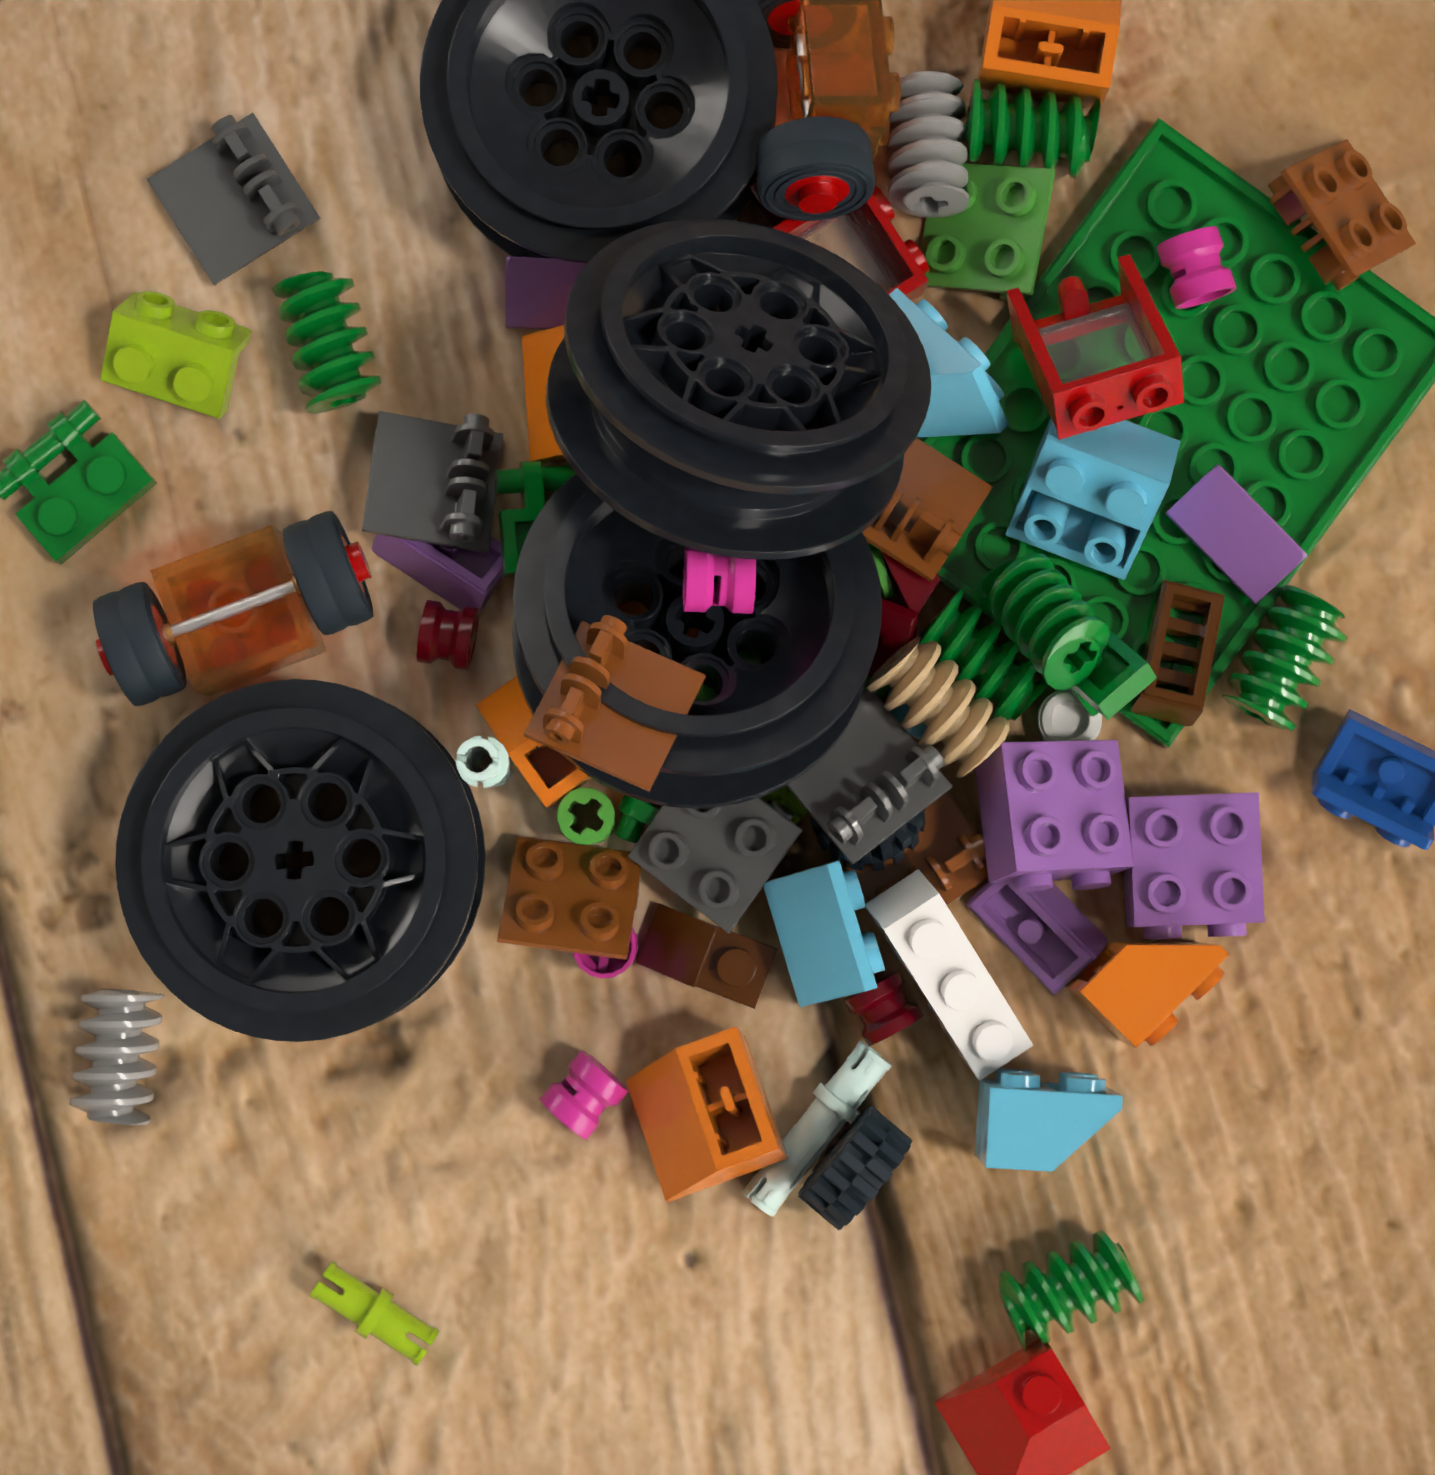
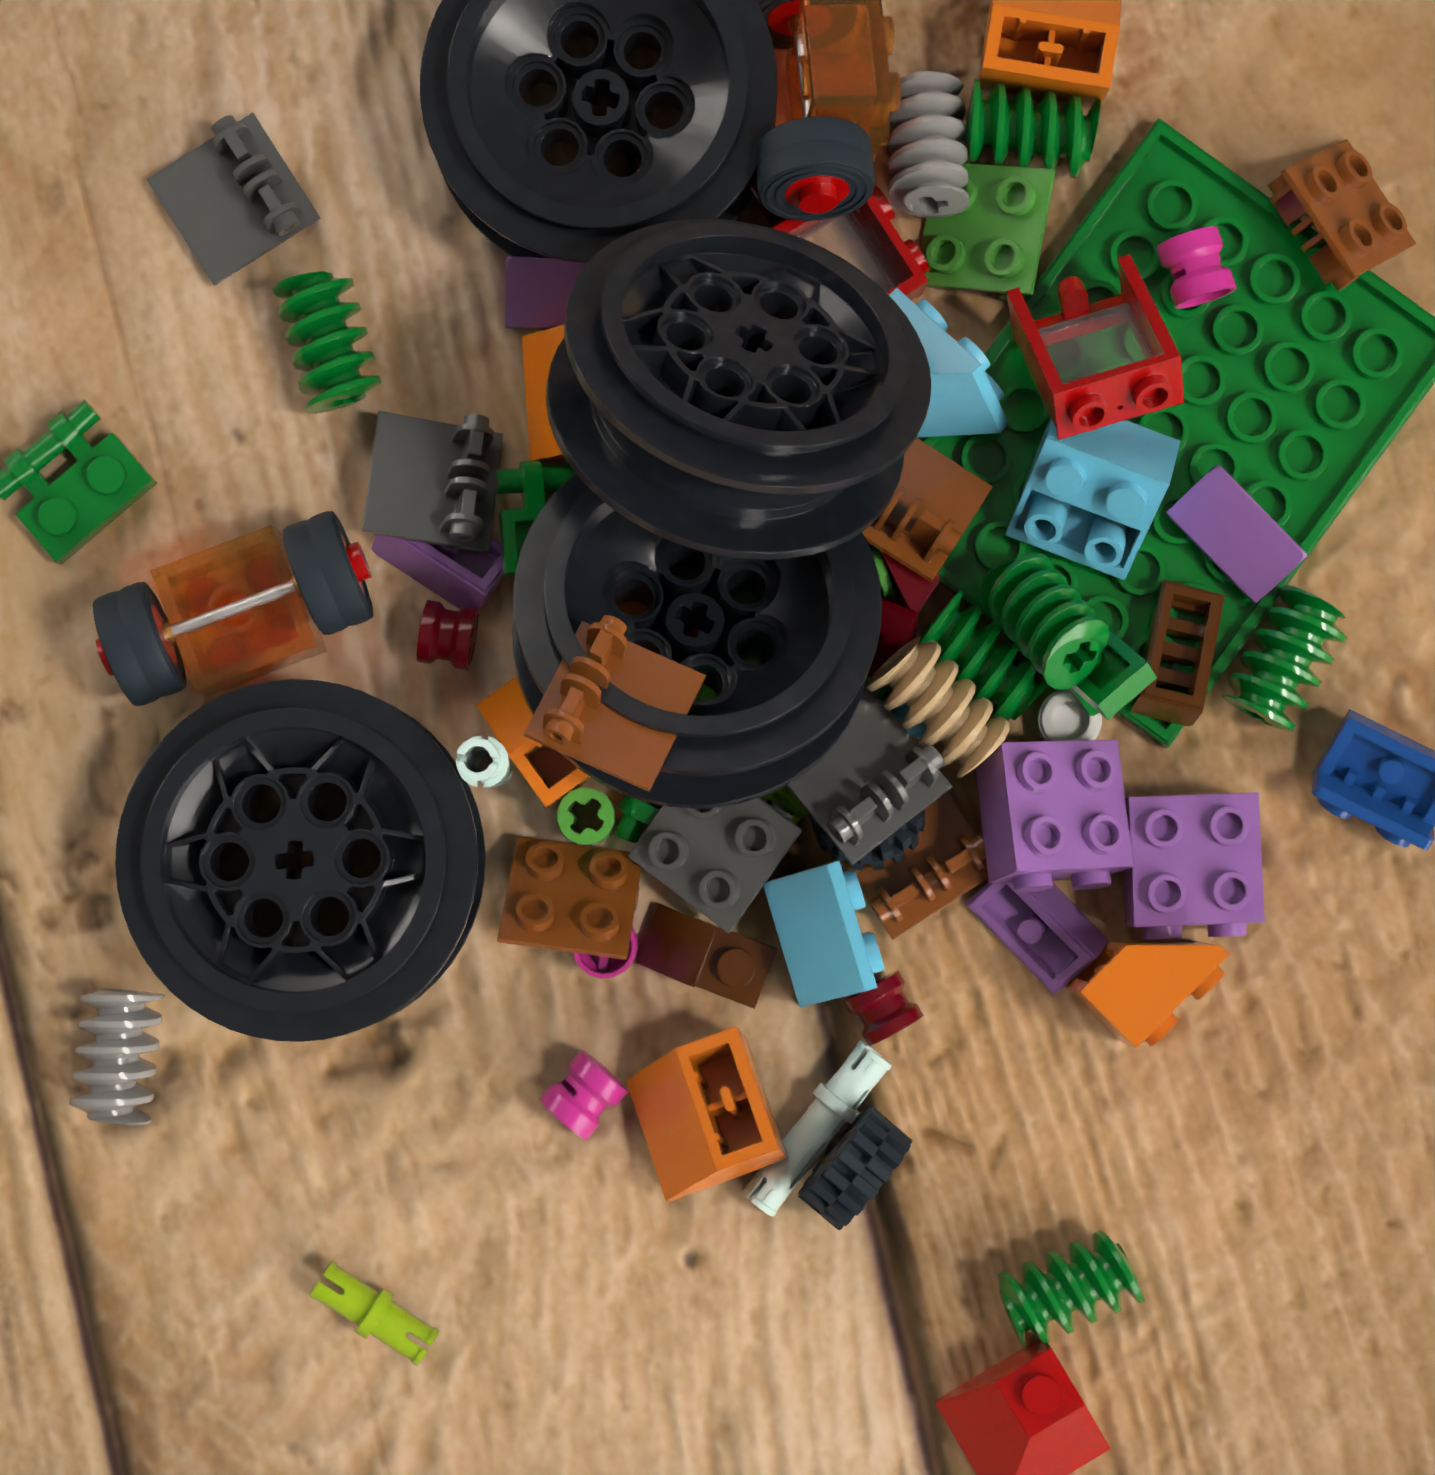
(174, 352): lime bracket -> none
(733, 587): dark pink wheel -> none
(949, 974): white arch -> none
(1037, 1122): medium azure slope -> none

